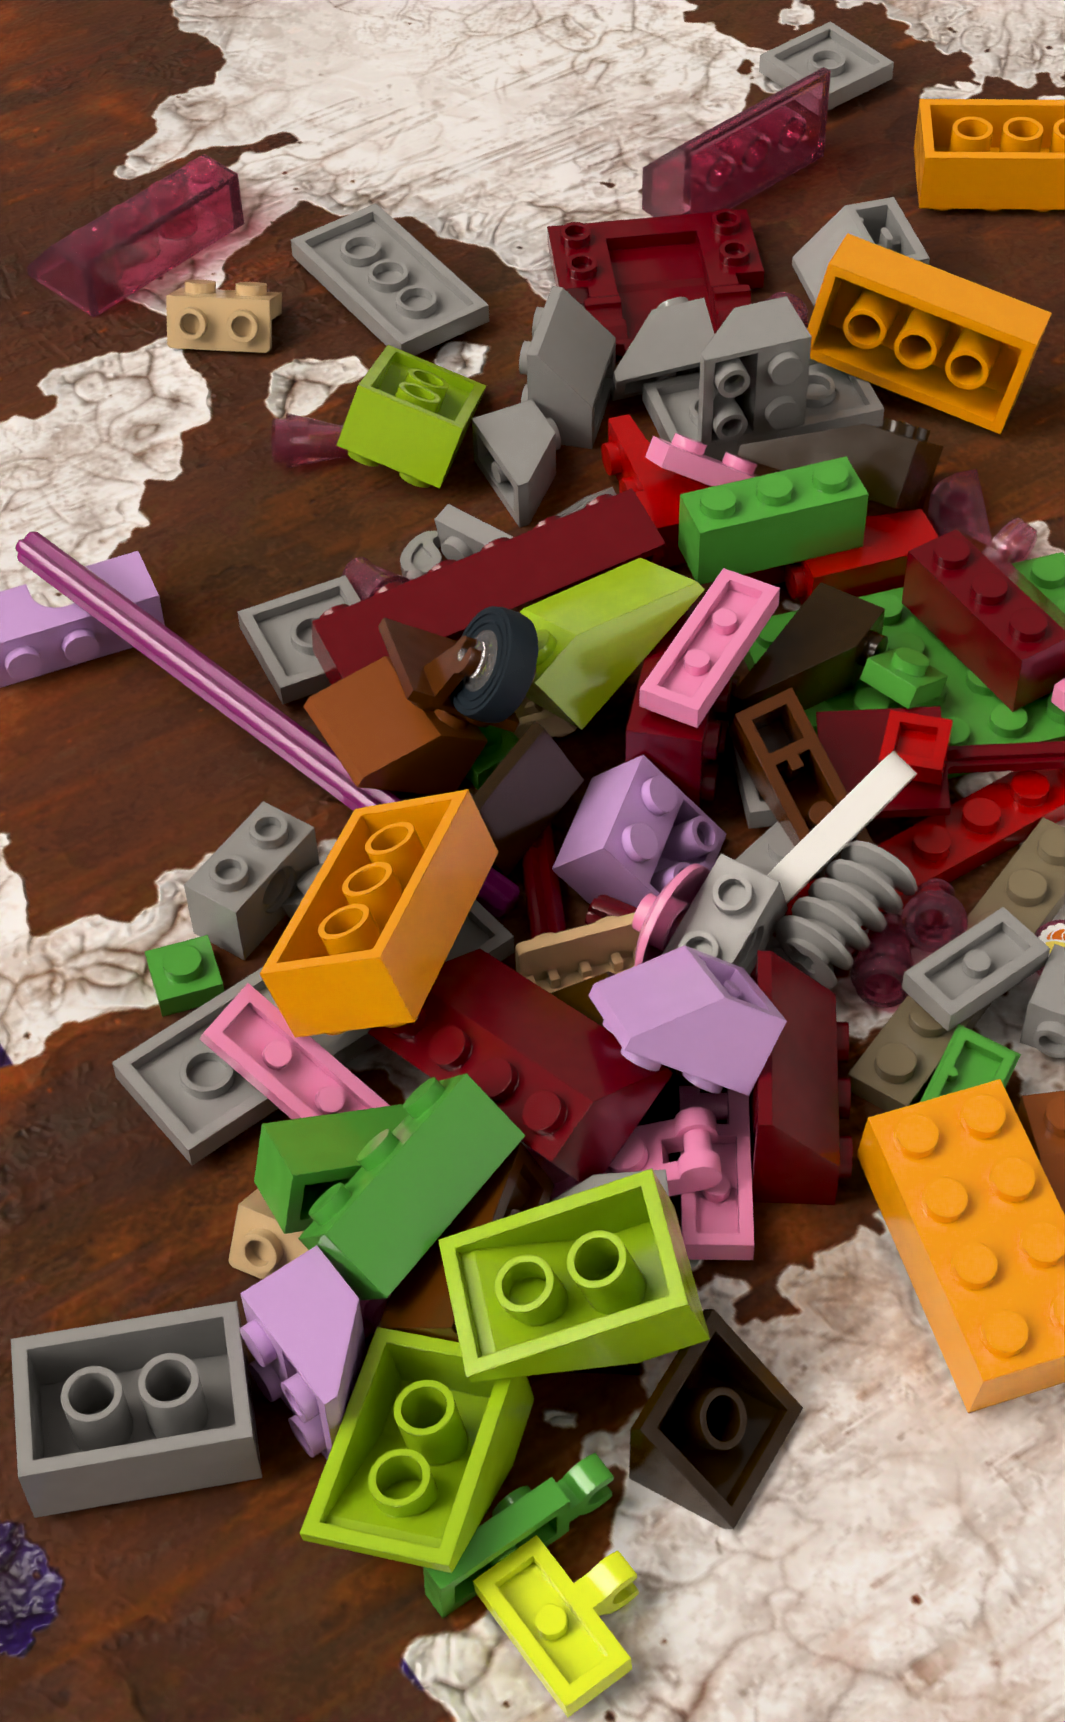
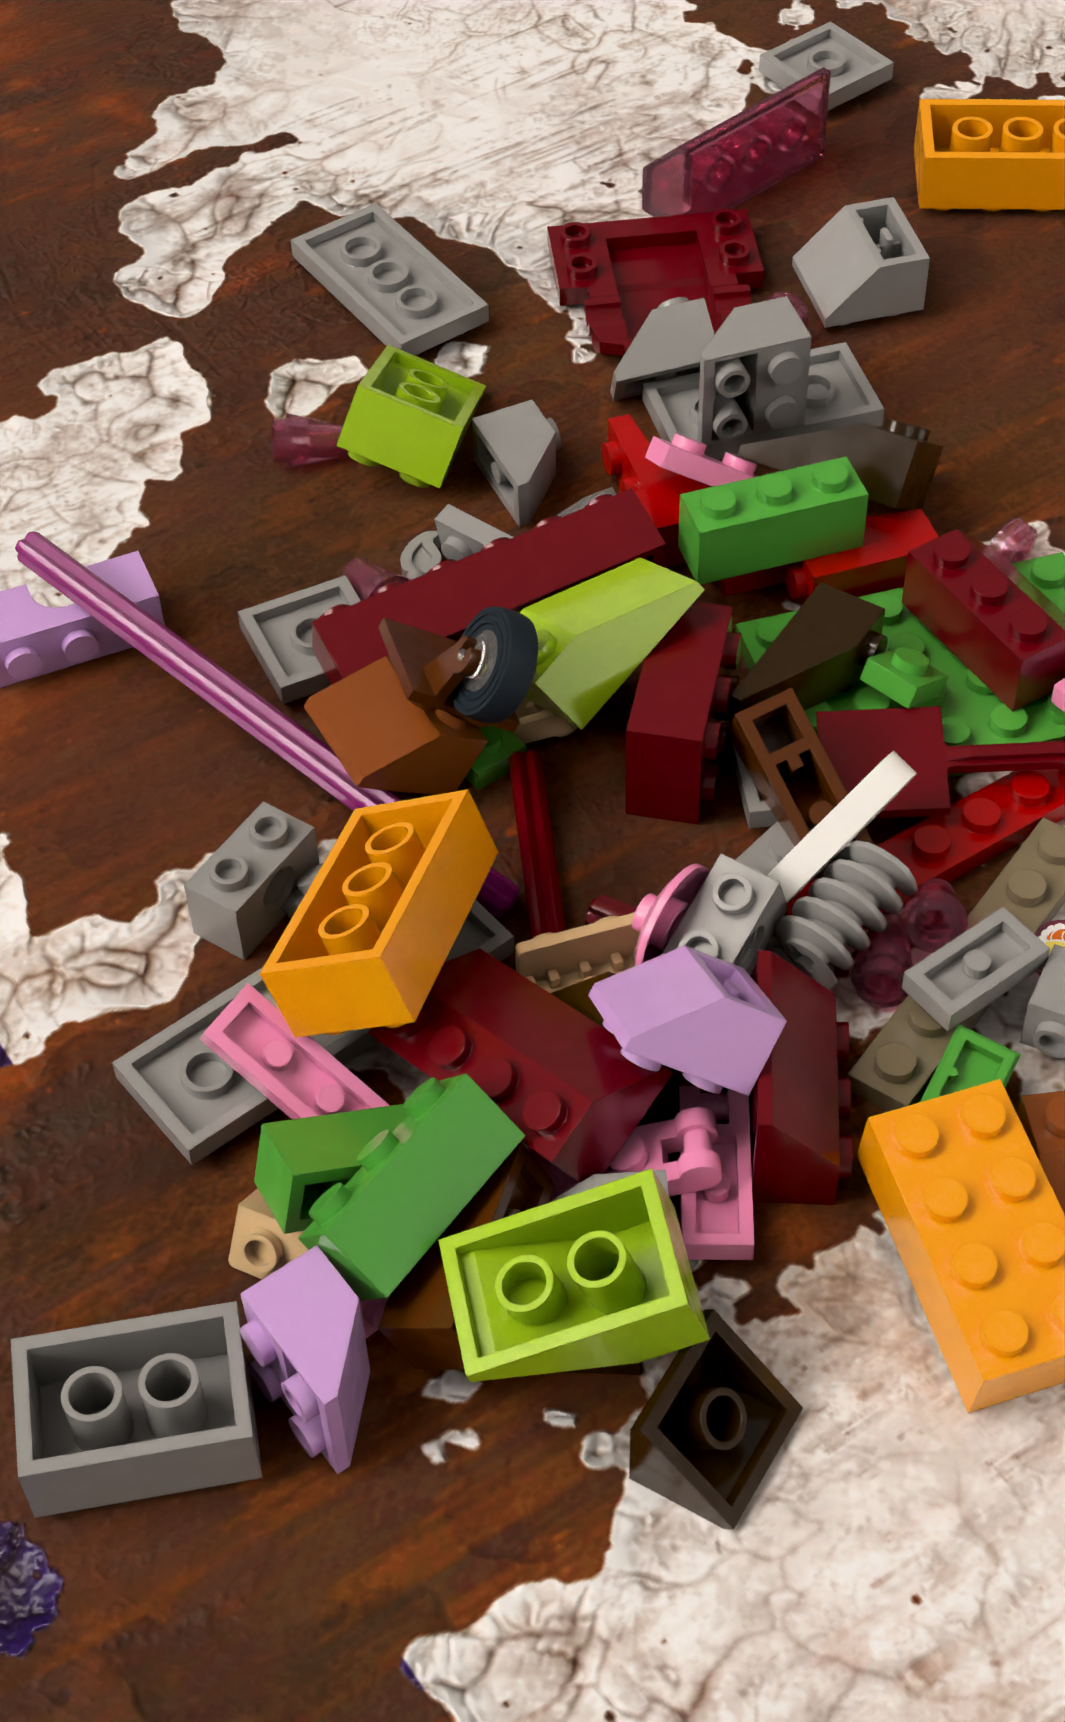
(143, 237): clear pink slope -> none
(184, 975): bright green plate -> none
(222, 319): tan bracket -> none
(417, 1454): lime slope -> none
(517, 1520): bright green plate -> none
(525, 795): dark brown slope -> none
(559, 1621): neon yellow plate -> none
(569, 367): light grey slope -> none
(634, 835): lavender slope -> none
(709, 648): bright pink plate -> none
(920, 742): red plate -> none
(924, 333): light orange brick -> none
(959, 505): clear pink plate -> none

